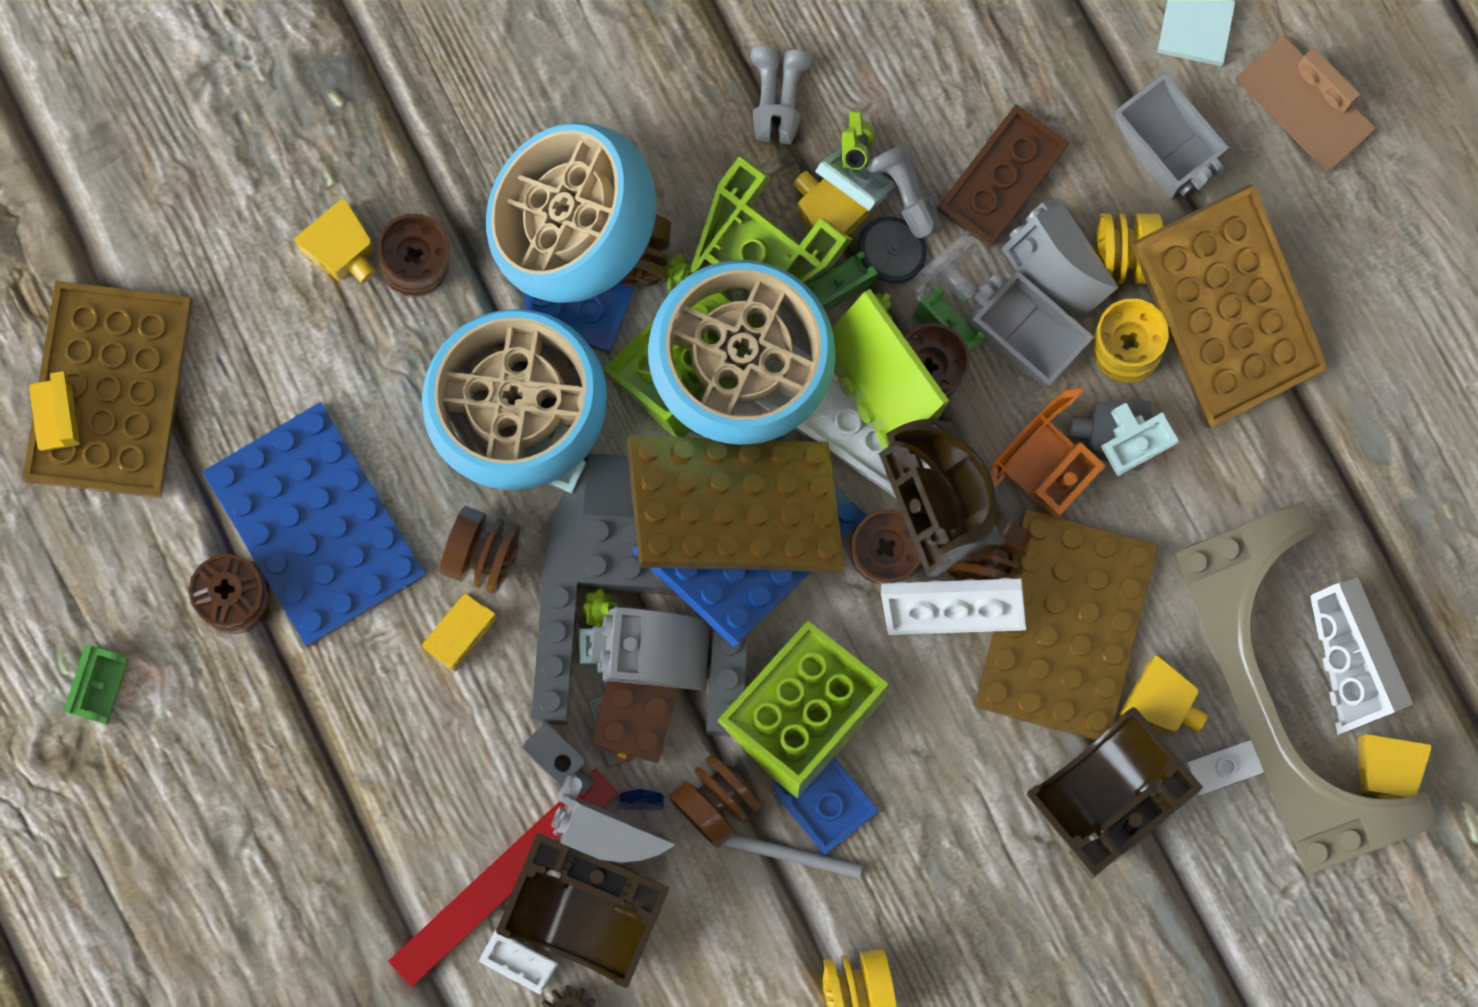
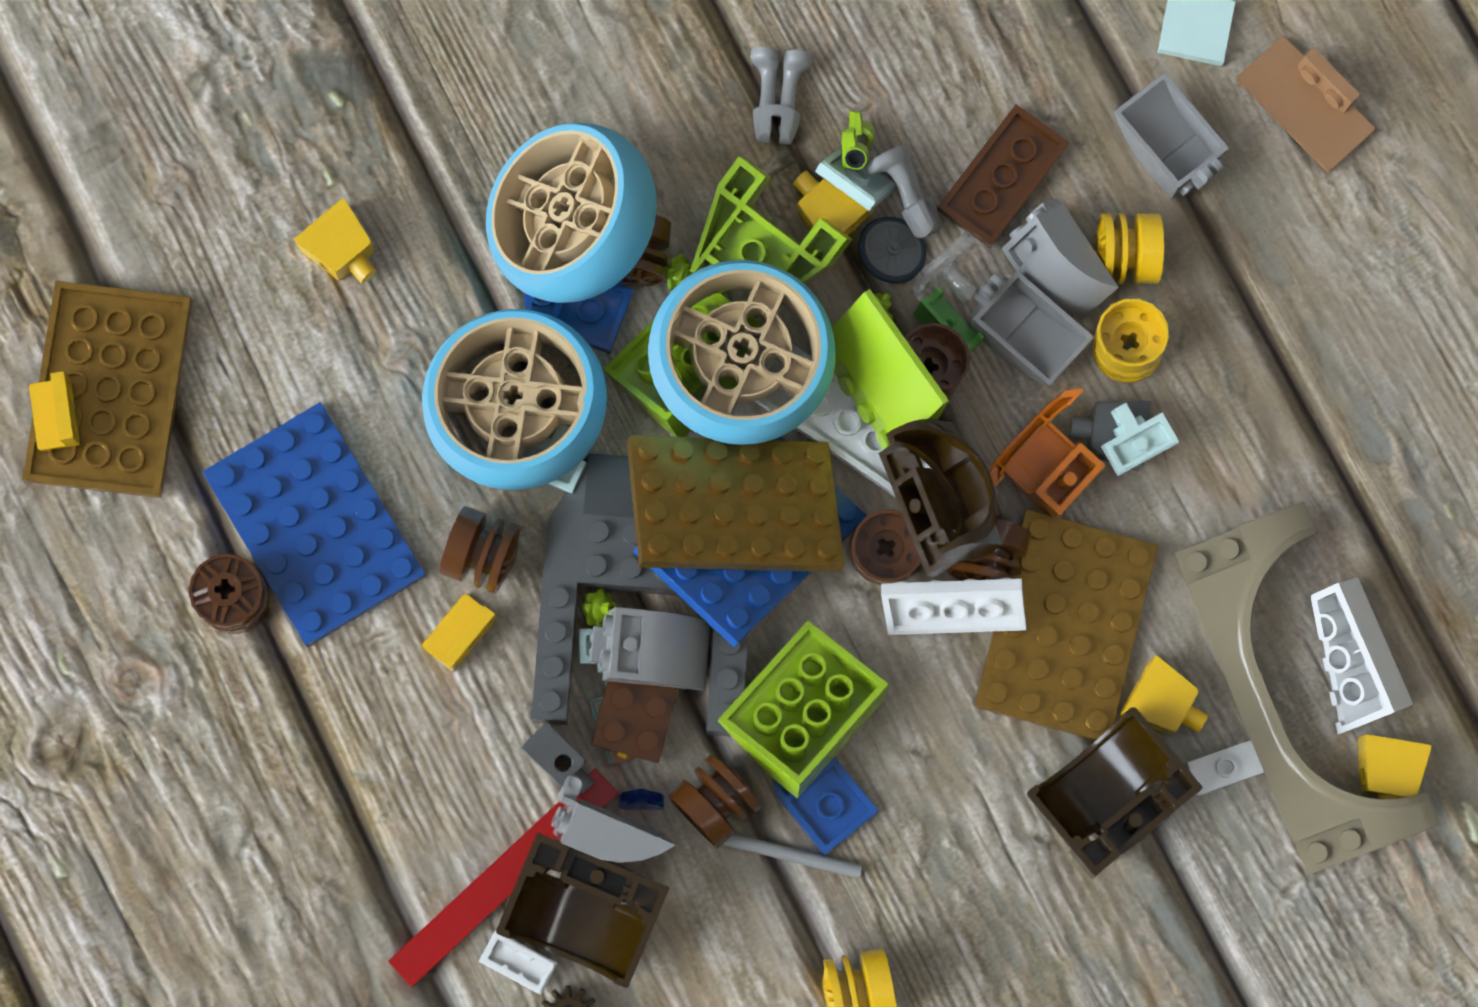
(96, 684): bright green hinge -> none
(417, 237): reddish brown wheel -> none
(842, 282): bright green hinge -> none
(1229, 305): pearl gold plate -> none

